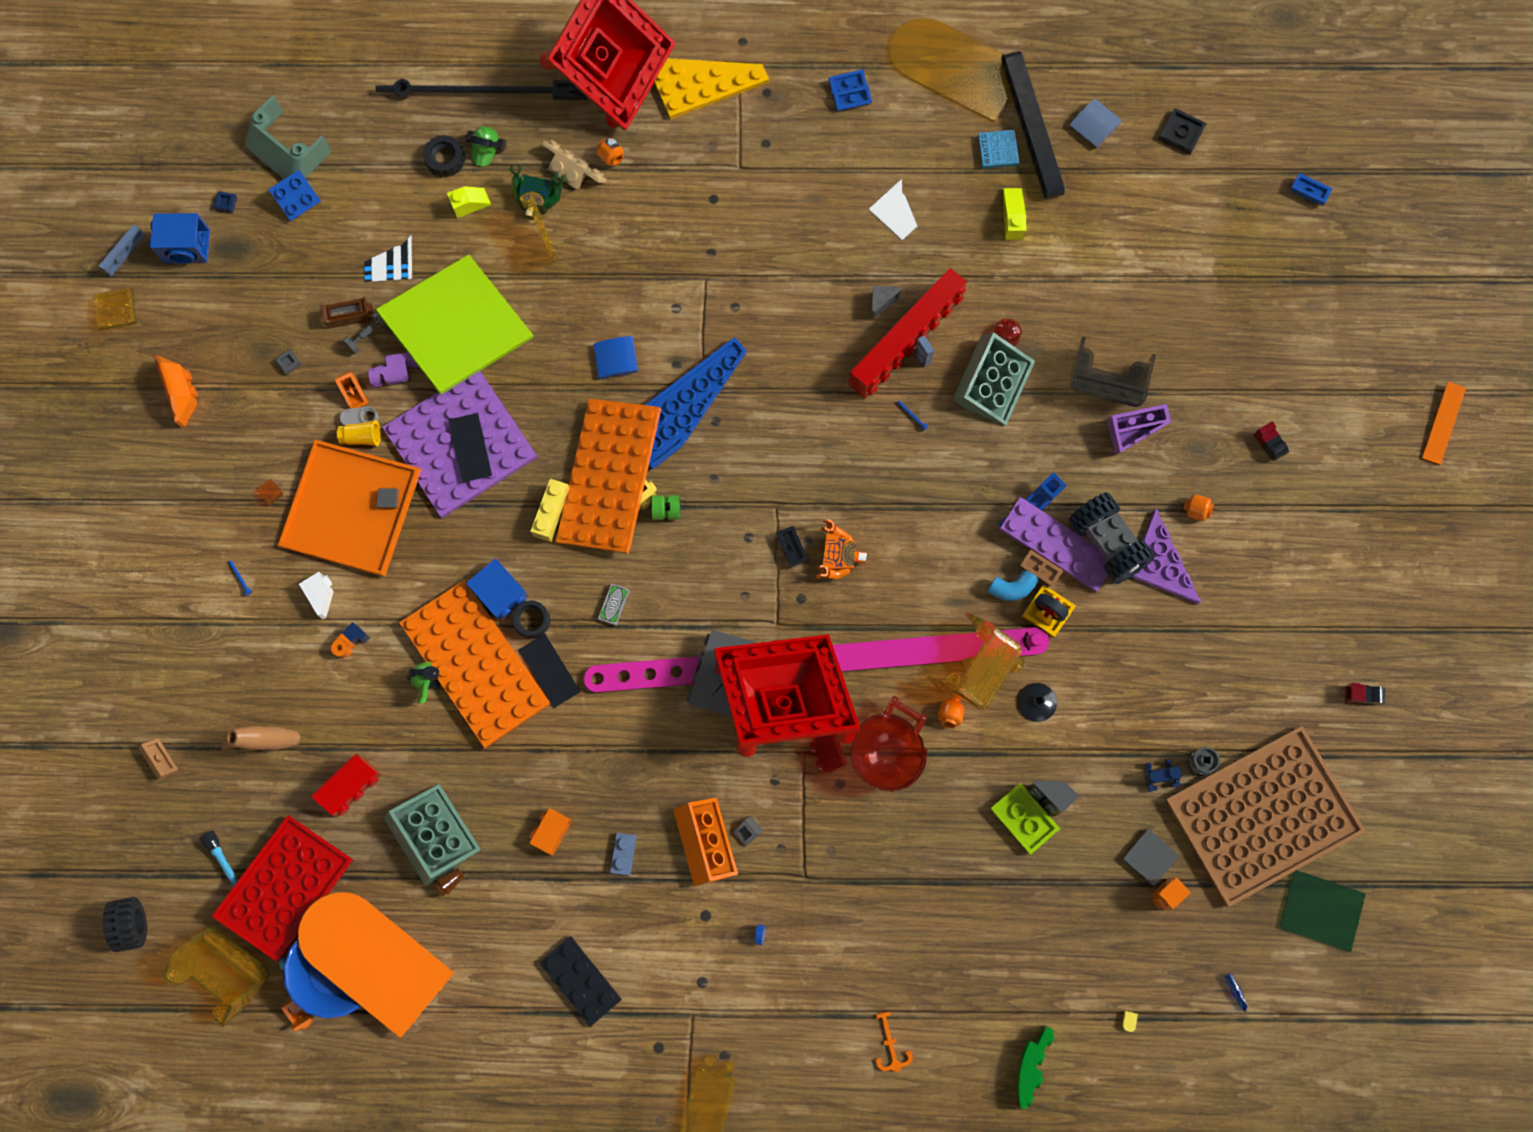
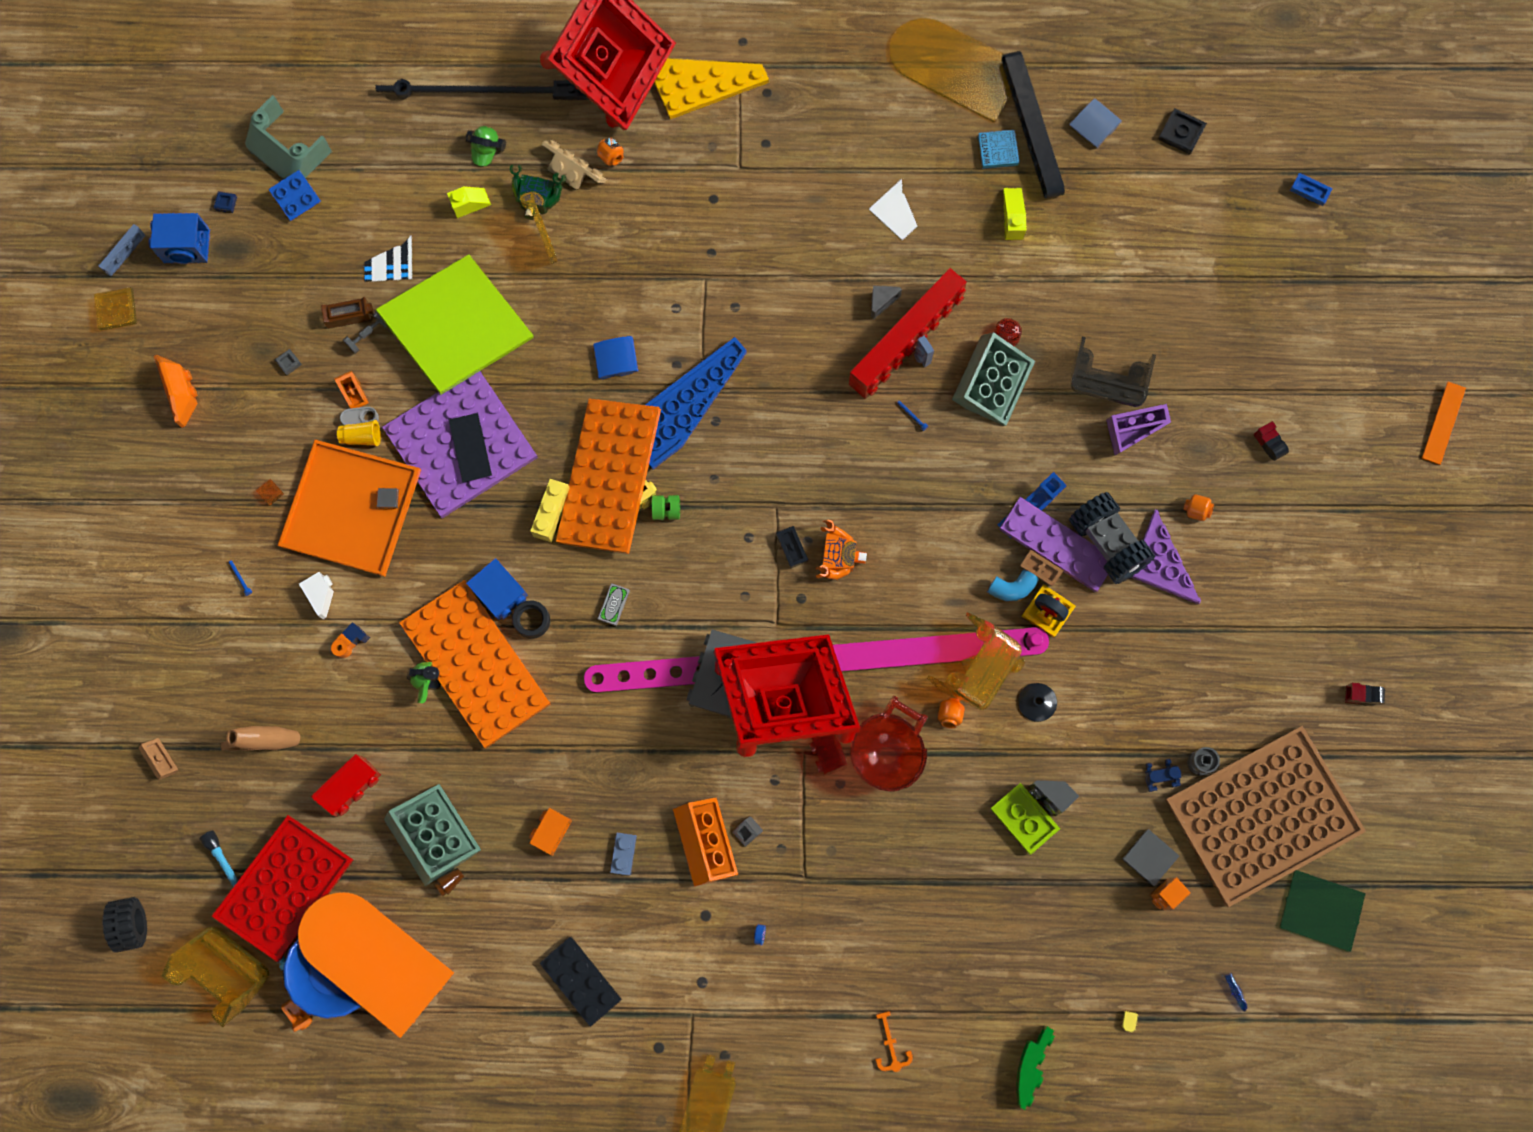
(395, 371): medium lavender plate -> none
(444, 142): black tyre -> none
(549, 671): black piece -> none
(850, 90): blue slope -> none

